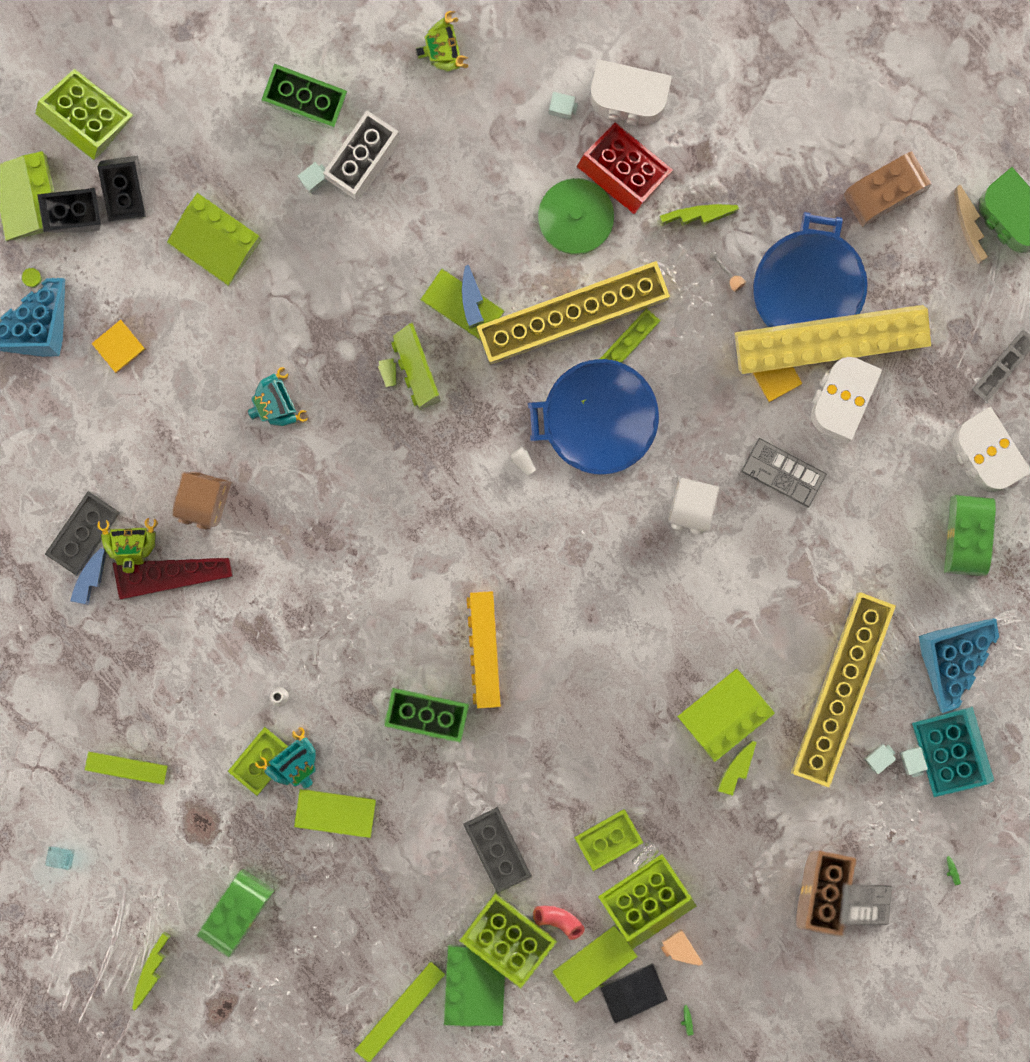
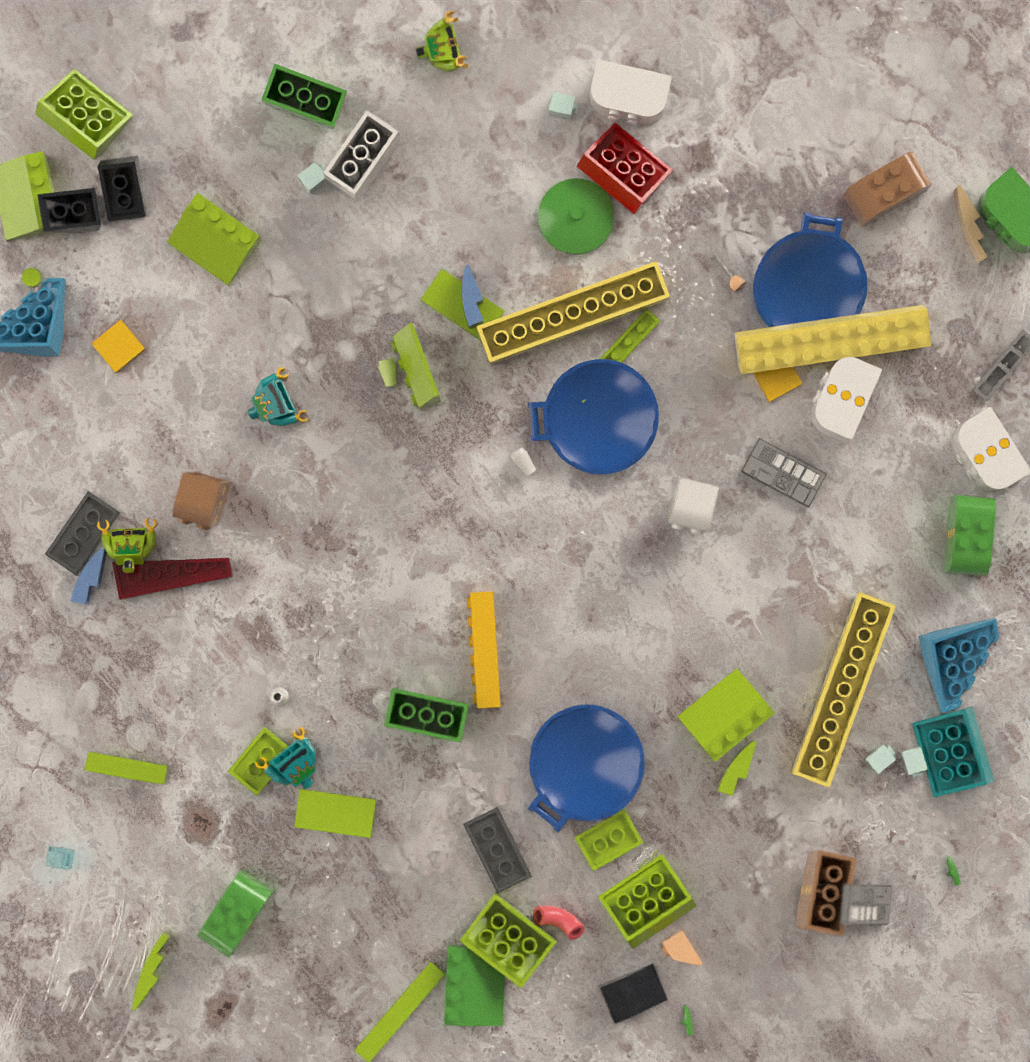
(585, 764): none -> blue dish
(594, 964): lime tile -> none
(706, 214): lime slope -> none

